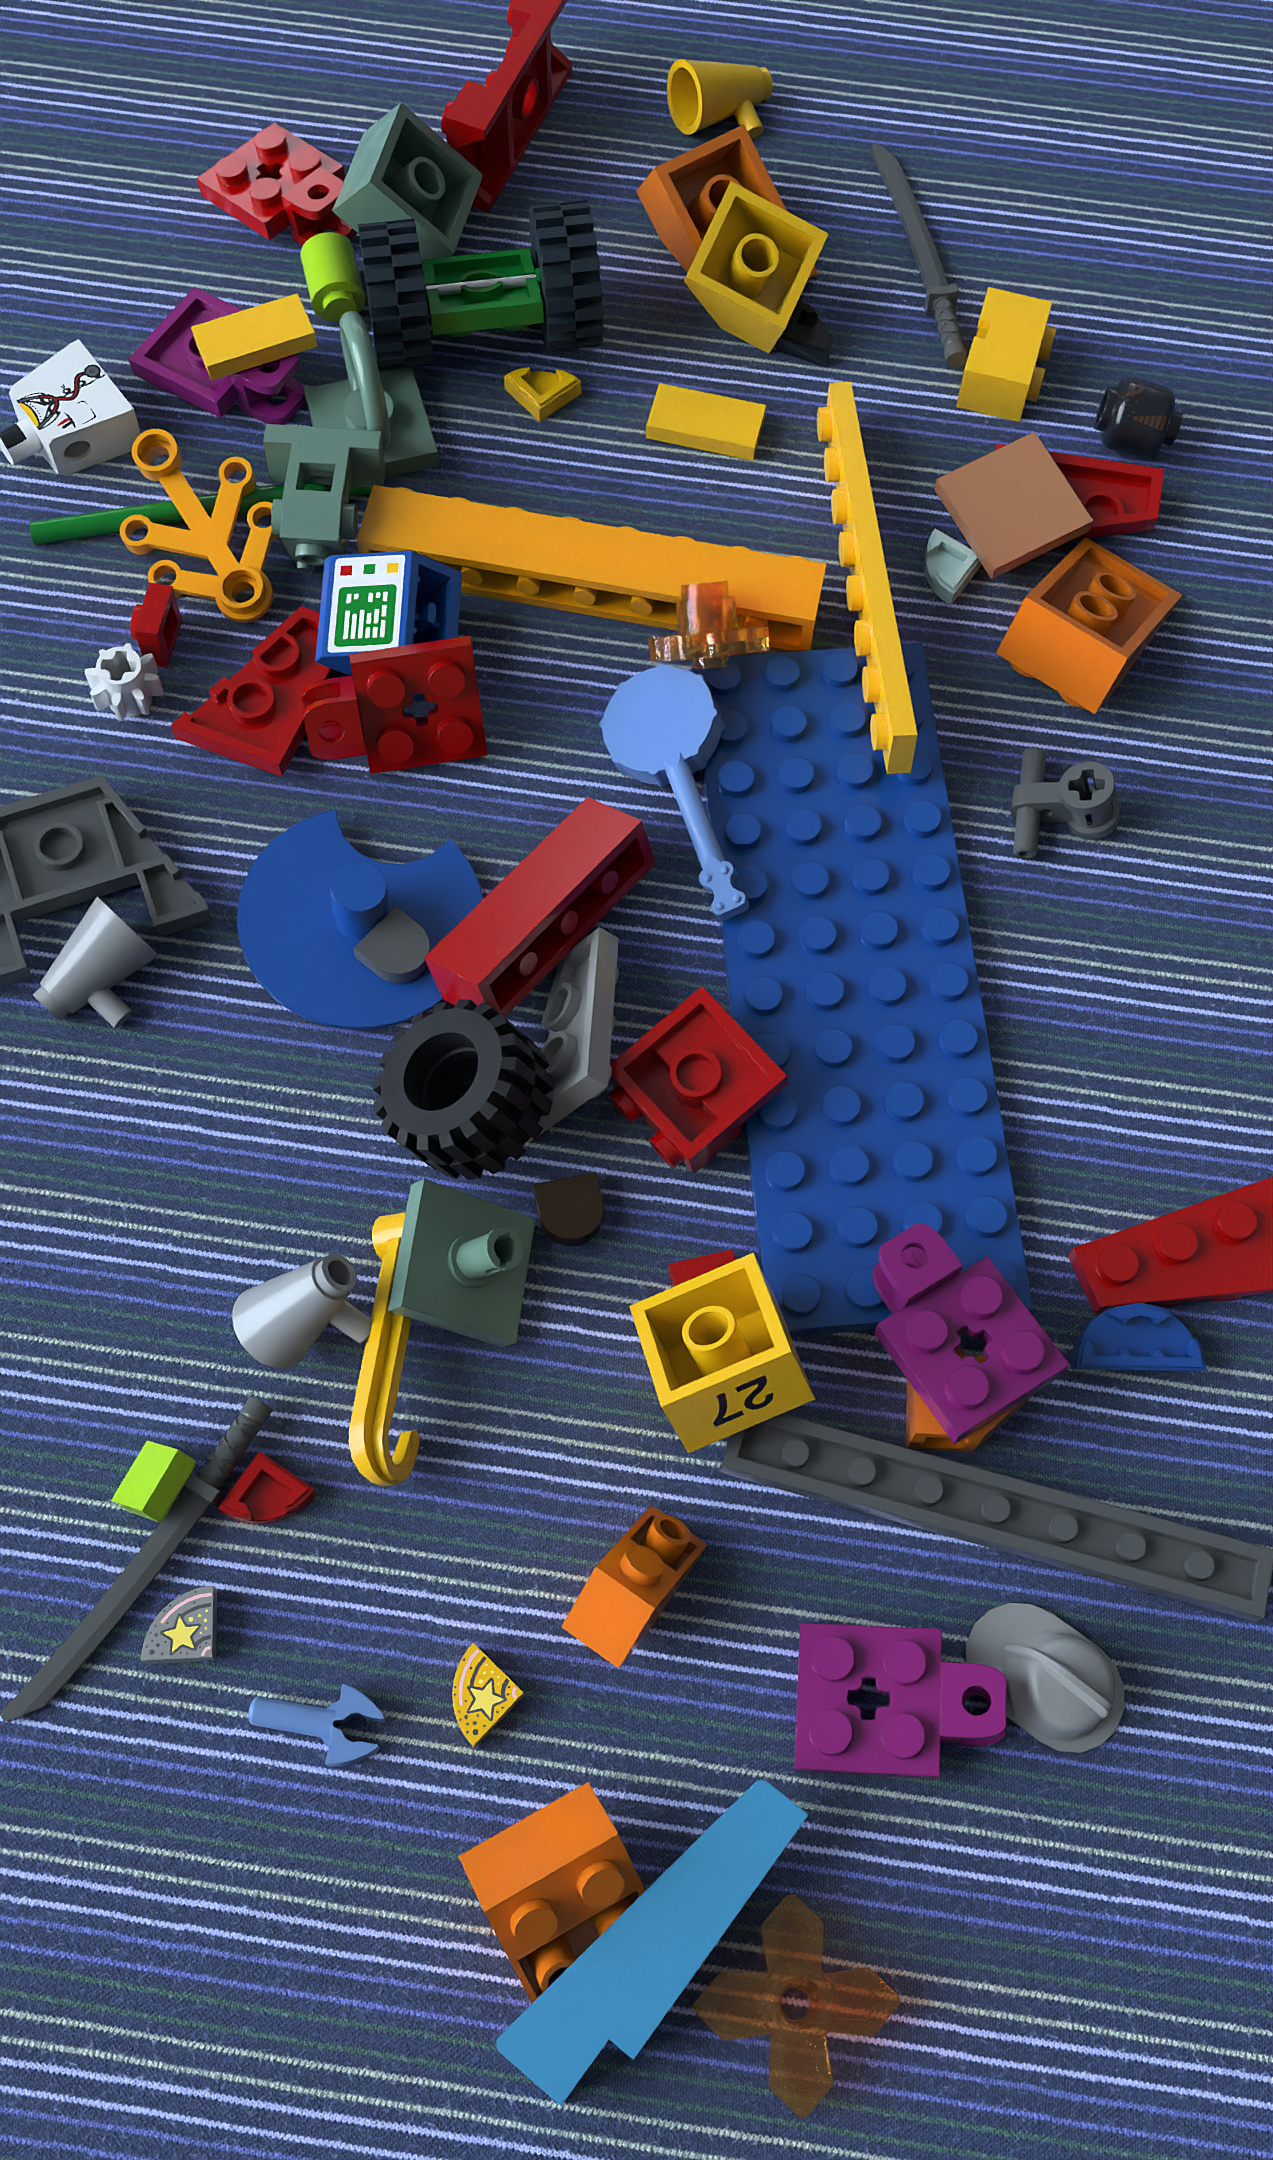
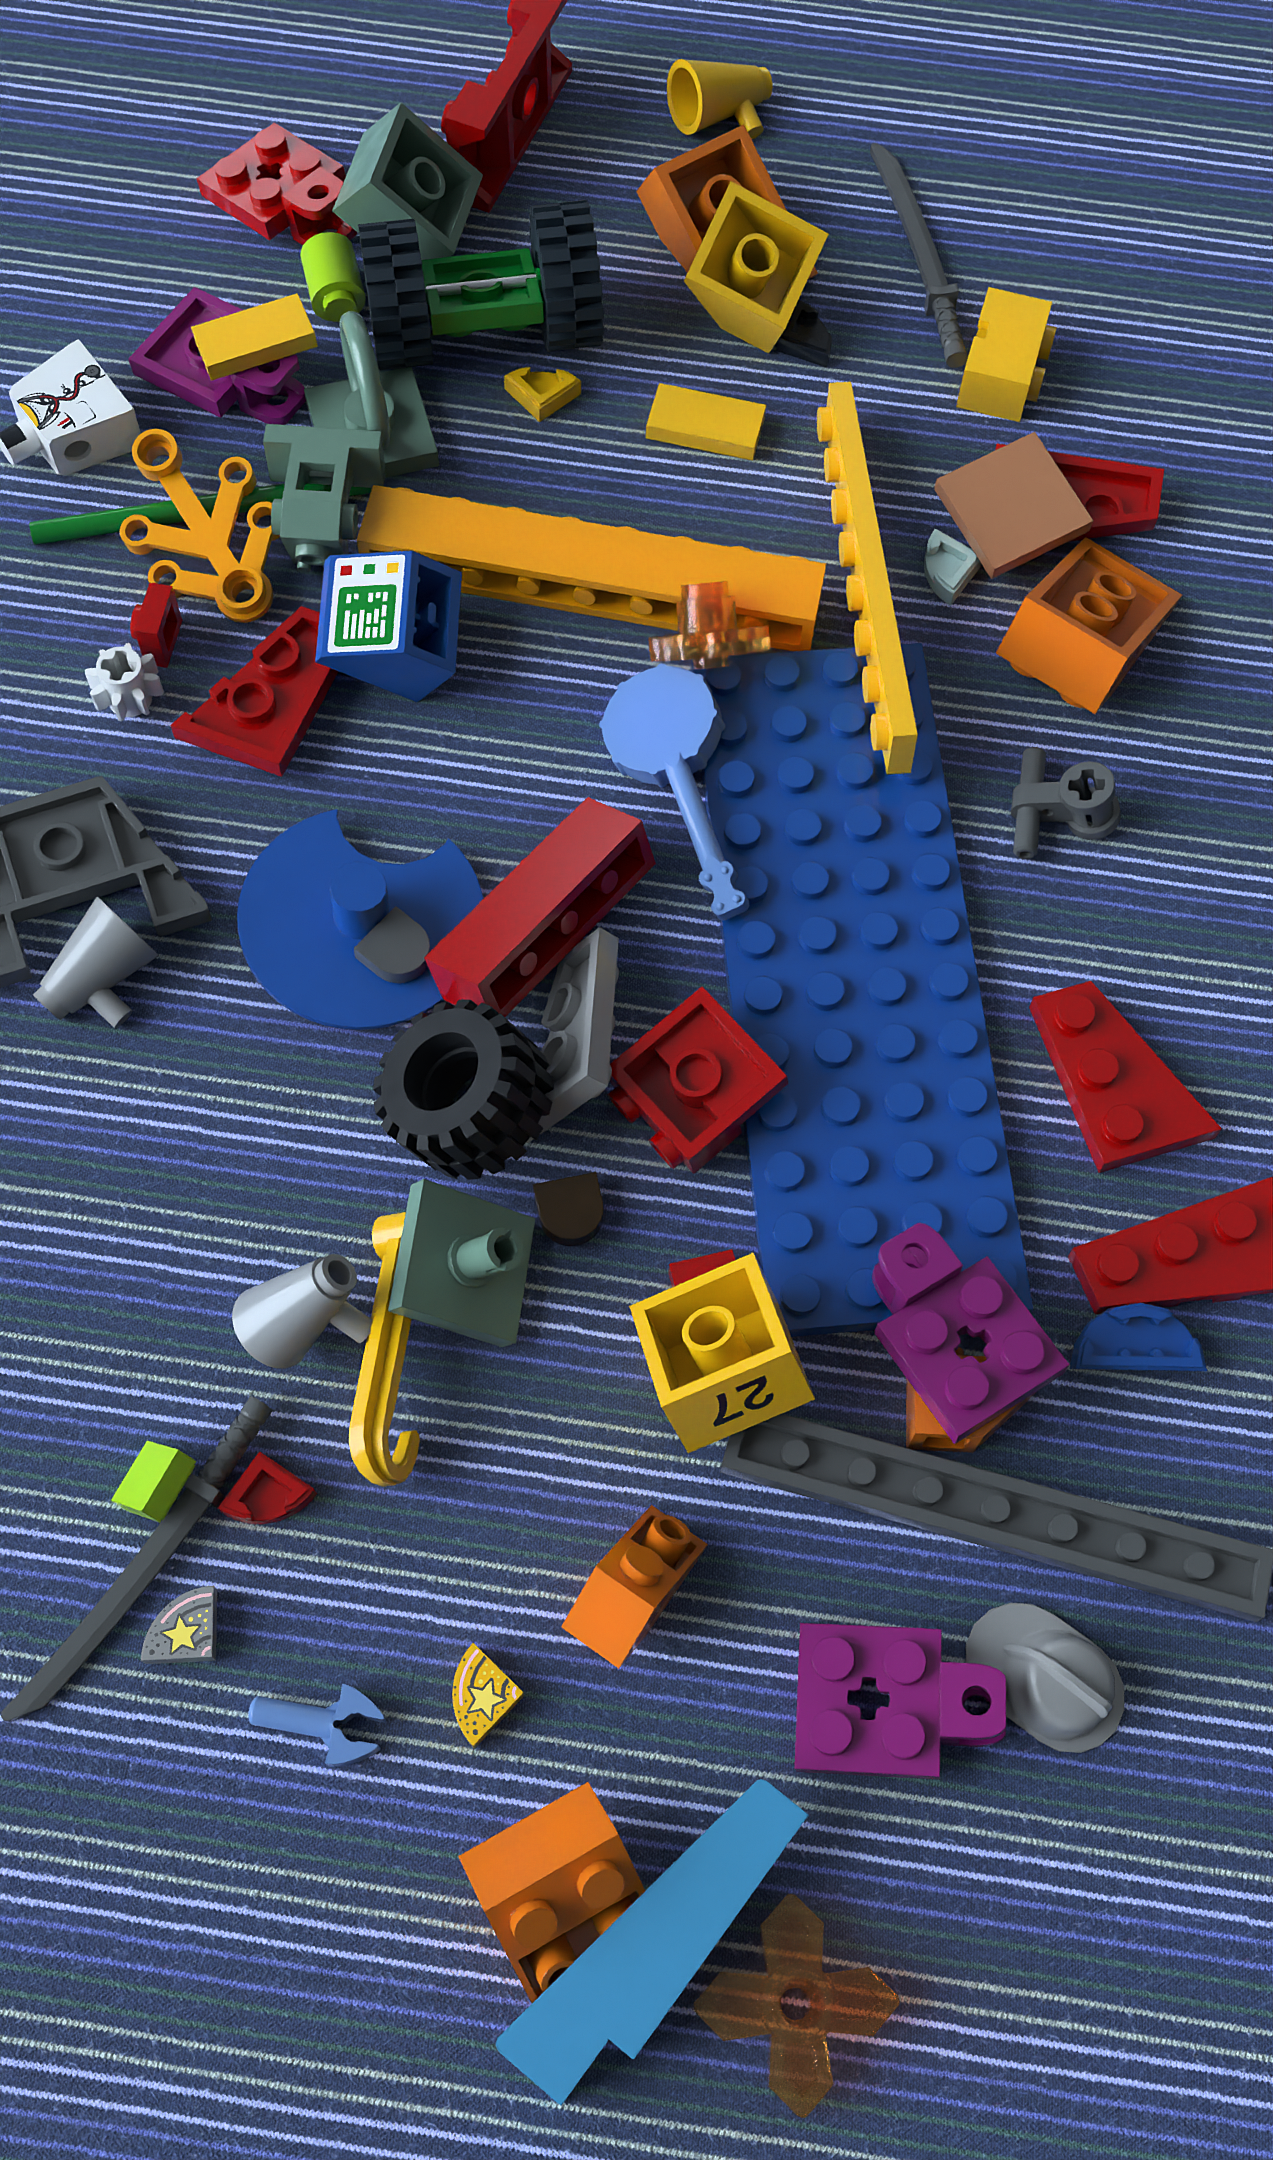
(367, 714): red plate -> none
(1115, 1082): none -> red wing
(1138, 417): black head -> none

